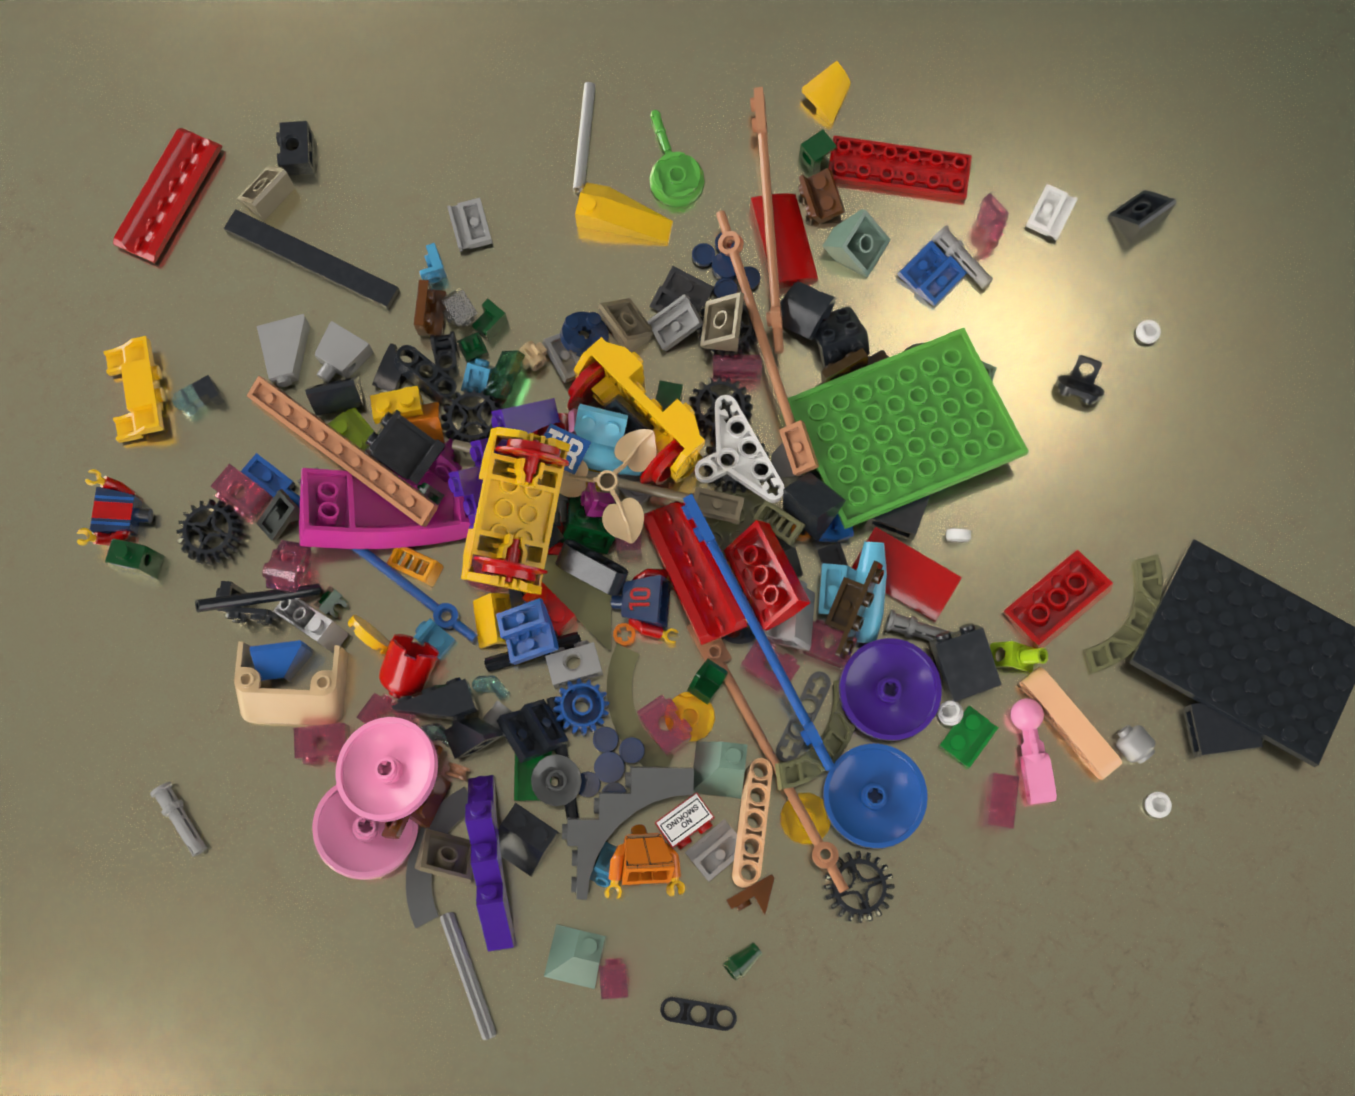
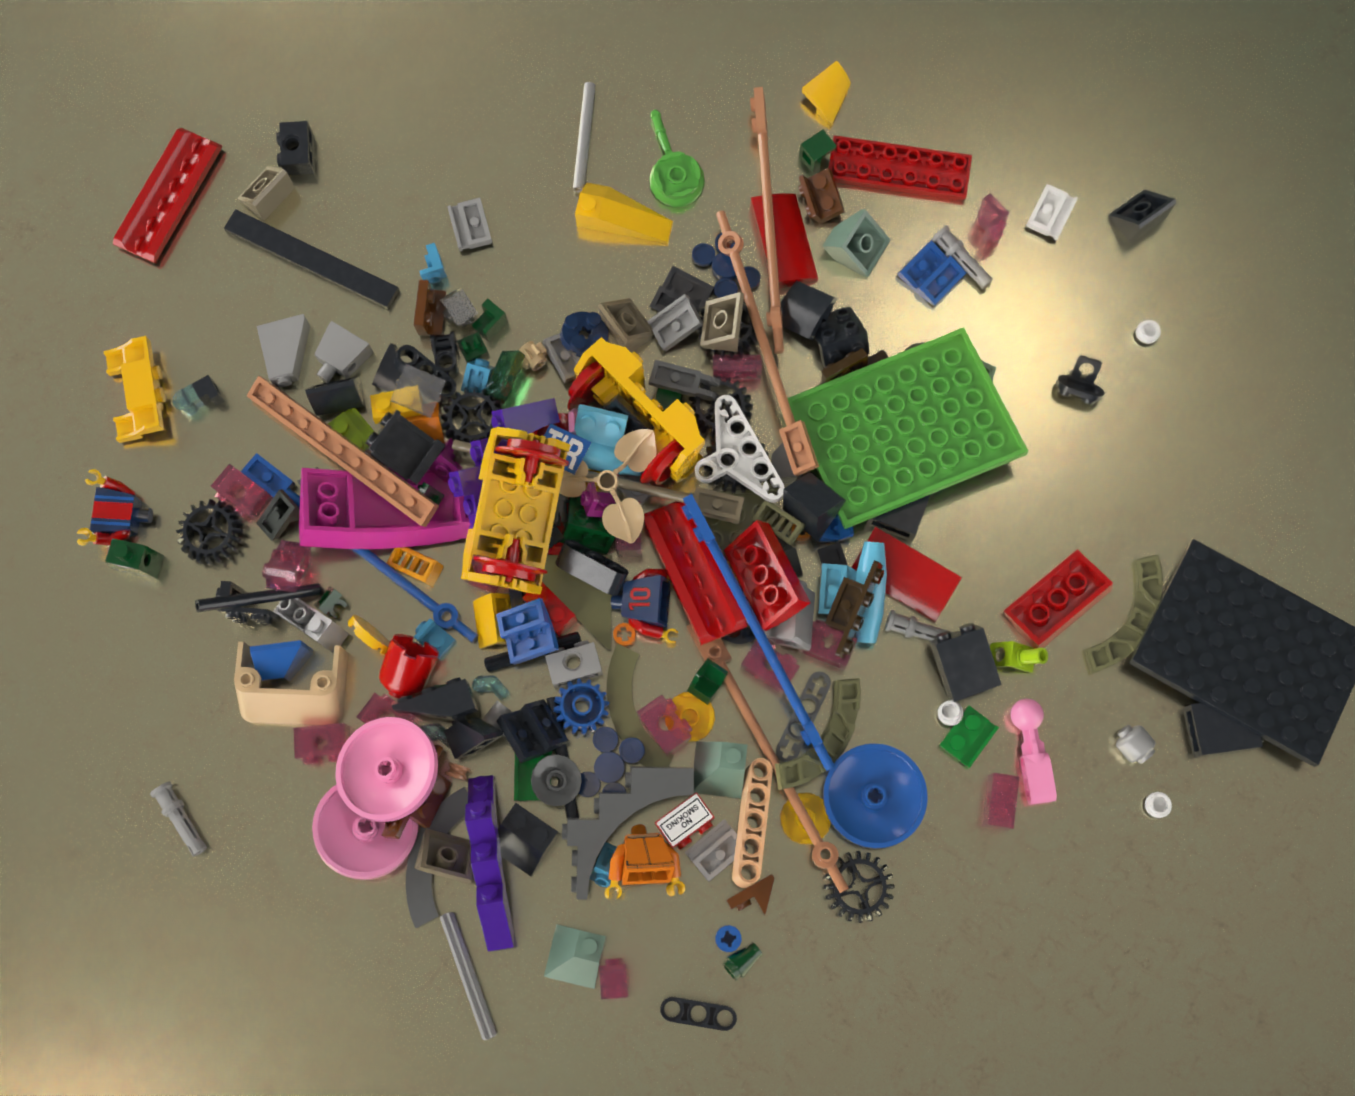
(418, 390): none -> clear piece
(682, 380): none -> dark grey hinge
(726, 936): none -> blue wheel
(890, 689): dark purple dish -> none
(958, 535): white tile -> none
(1071, 723): light nougat beam -> none

